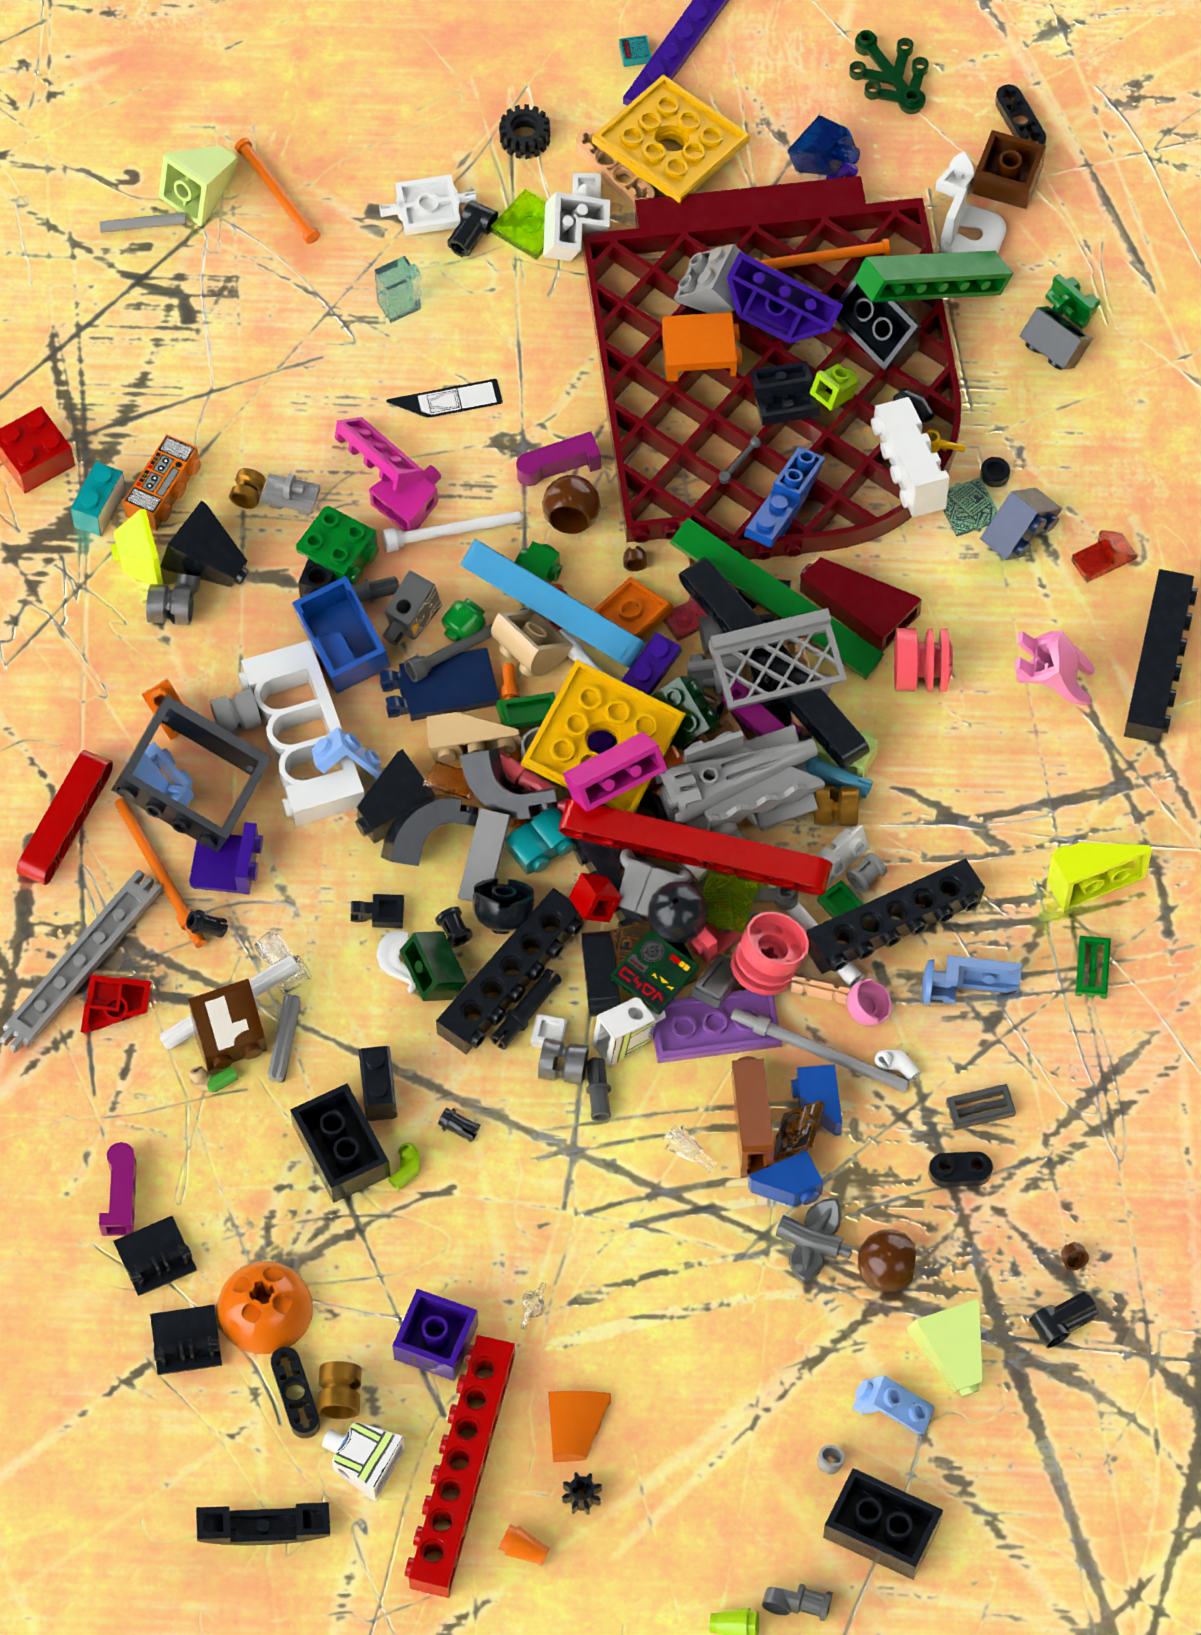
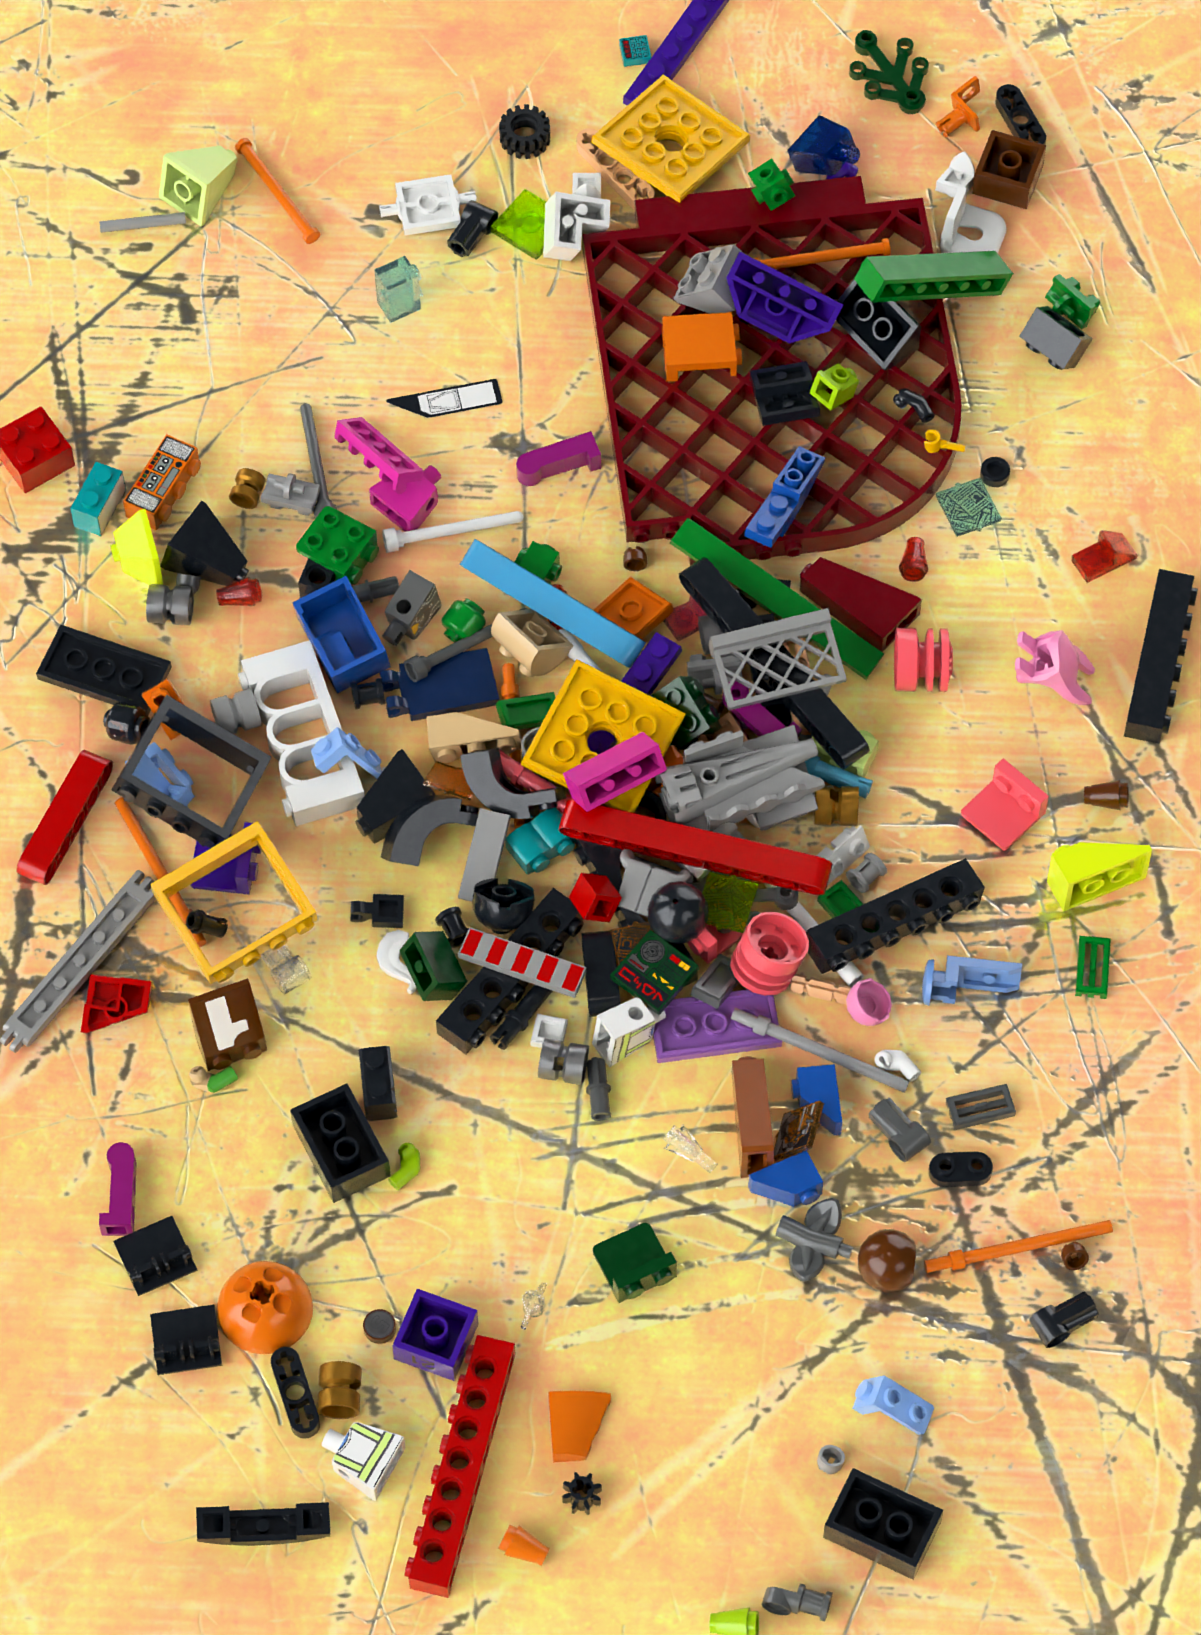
(101, 668): none -> black plate
(126, 722): none -> black head
(210, 861): none -> yellow window
(241, 593): none -> clear red cone
(259, 984): white axle -> none
(284, 1038): light grey axle -> none
(315, 459): none -> dark grey piece
(367, 693): none -> black bush
(379, 1326): none -> tile
(458, 1124): black pin -> none
(522, 962): none -> tile
(571, 504): reddish brown helmet -> none
(634, 1262): none -> dark green bracket
(724, 476): dark grey hinge -> none
(771, 184): none -> green brick
(904, 1136): none -> dark grey piece
(911, 457): white wedge -> none
(914, 562): none -> clear red cone
(953, 1345): yellowish green slope -> none
(958, 1259): none -> orange bar
(962, 112): none -> orange bracket
(1006, 806): none -> coral bracket
(1018, 519): brick -> none
(1107, 795): none -> reddish brown cone

